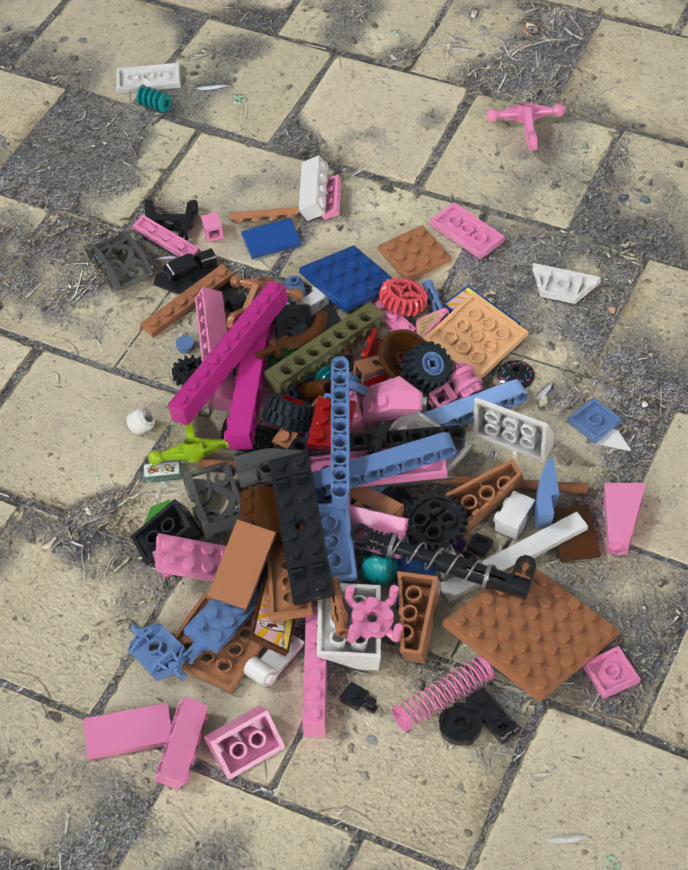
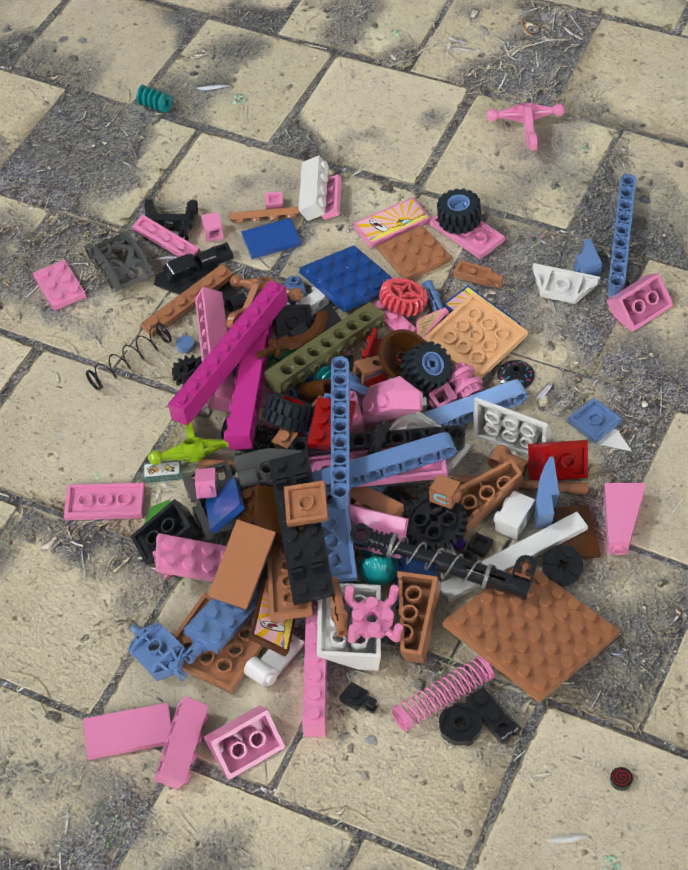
(59, 285): none -> bright pink plate
(104, 501): none -> bright pink tile
(140, 421): white head -> none
(155, 76): white tile -> none
(166, 332): none -> black piece
(206, 483): none -> bright pink brick
(223, 252): none -> black plate
(225, 506): none -> blue tile
(274, 200): none -> bright pink plate
(306, 503): none -> nougat plate
(391, 222): none -> tile
(445, 491): none -> nougat brick
(459, 211): none -> black wheel
(477, 274): none -> nougat hinge
(502, 454): none -> nougat piece
(567, 555): none -> black plate
(569, 459): none -> red plate
(588, 261): none -> medium blue arch
(611, 672): bright pink tile -> none
(621, 778): none -> tile
(622, 234): none -> medium blue beam
(640, 301): none -> bright pink slope

